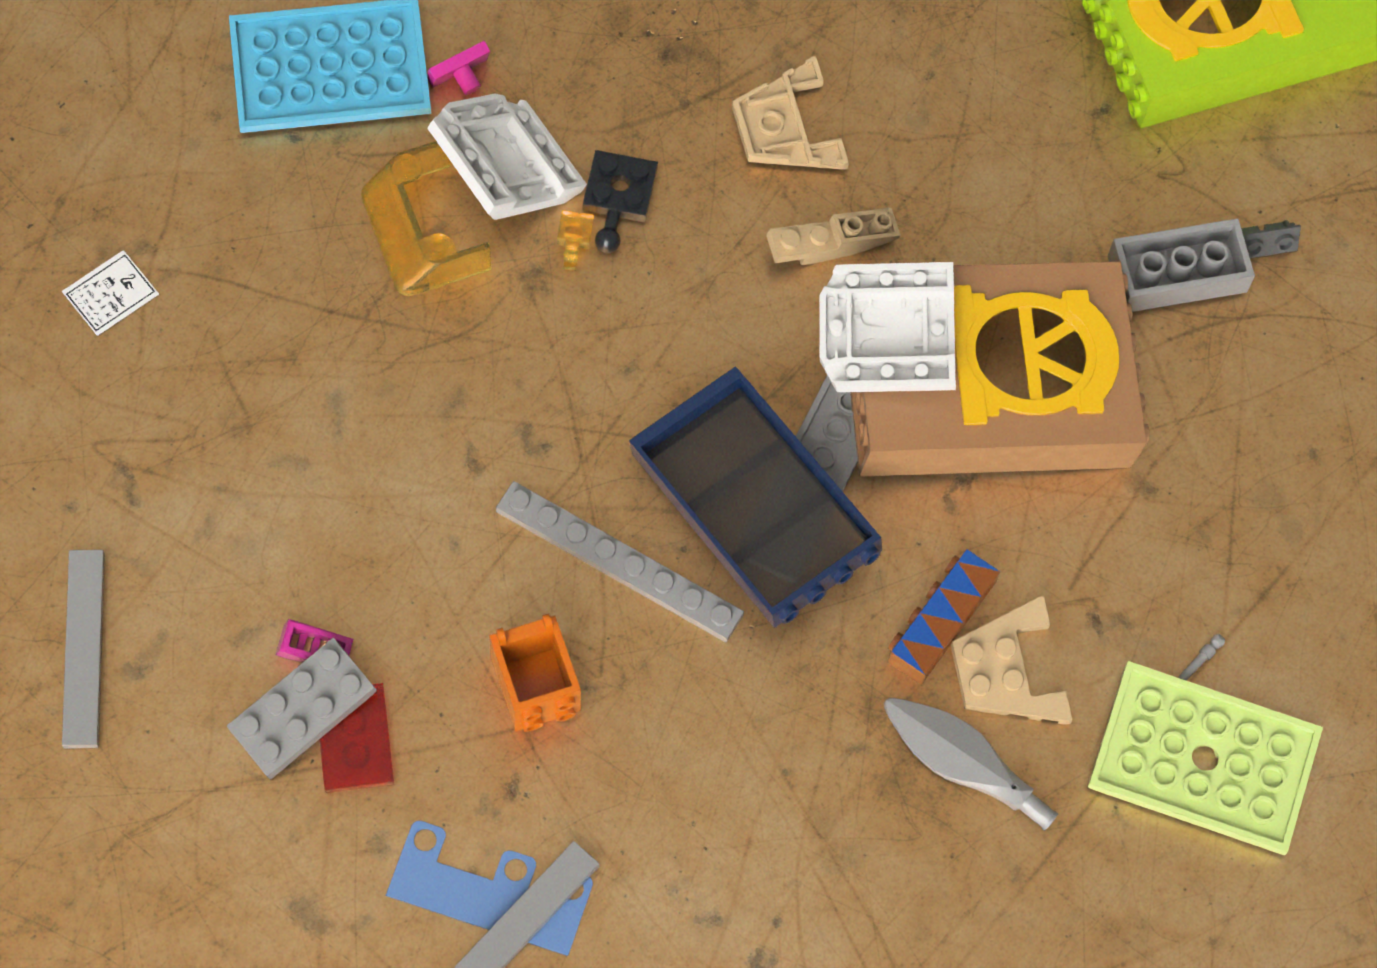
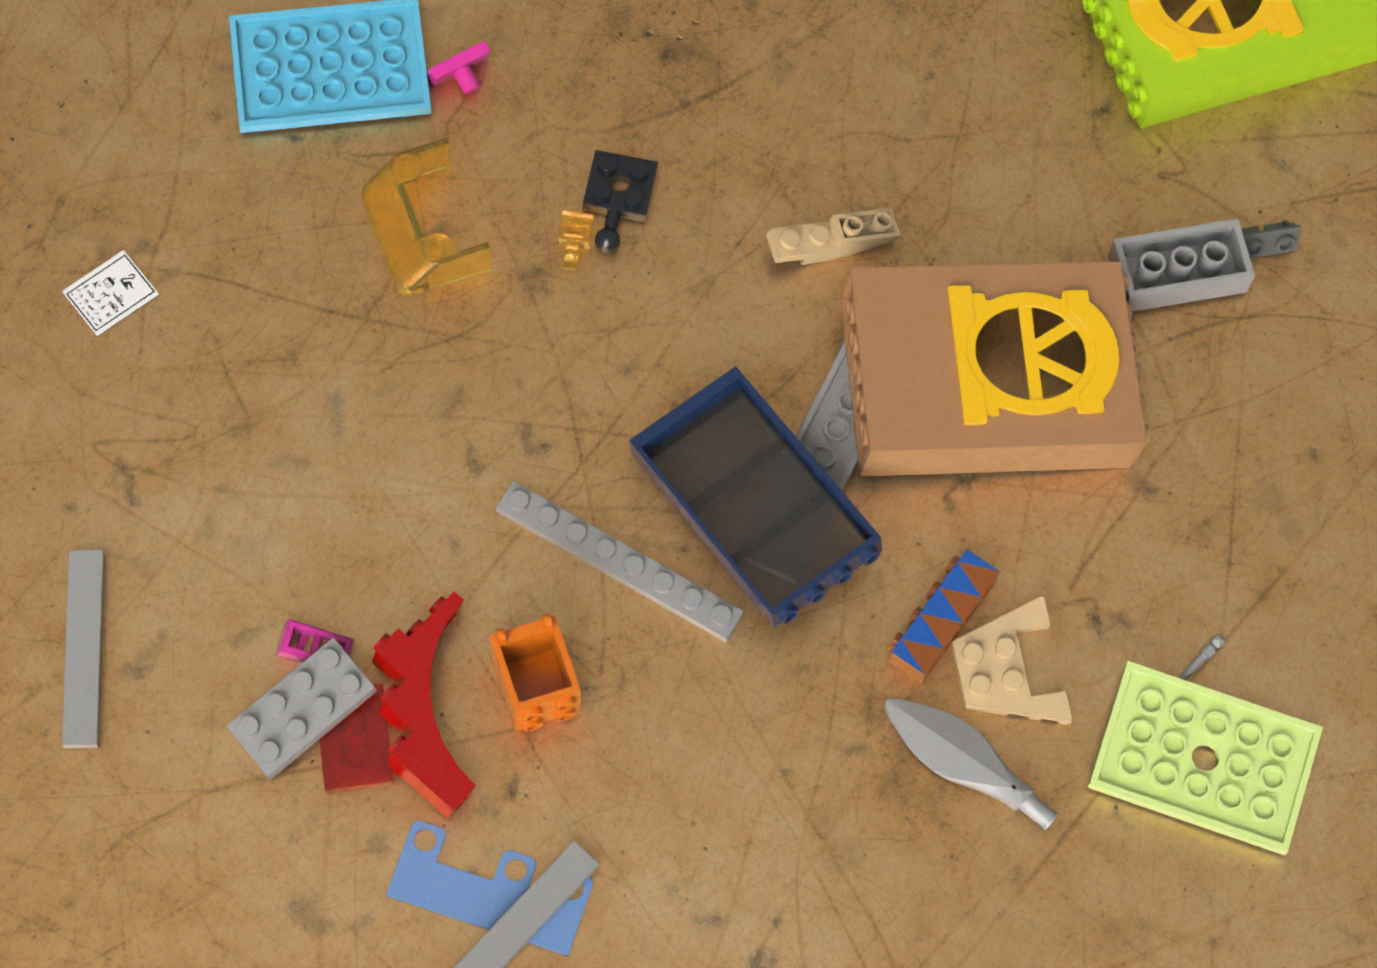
(421, 756): none -> red arch
(505, 155): white wedge -> none
(773, 126): tan wing -> none
(889, 327): white wedge -> none

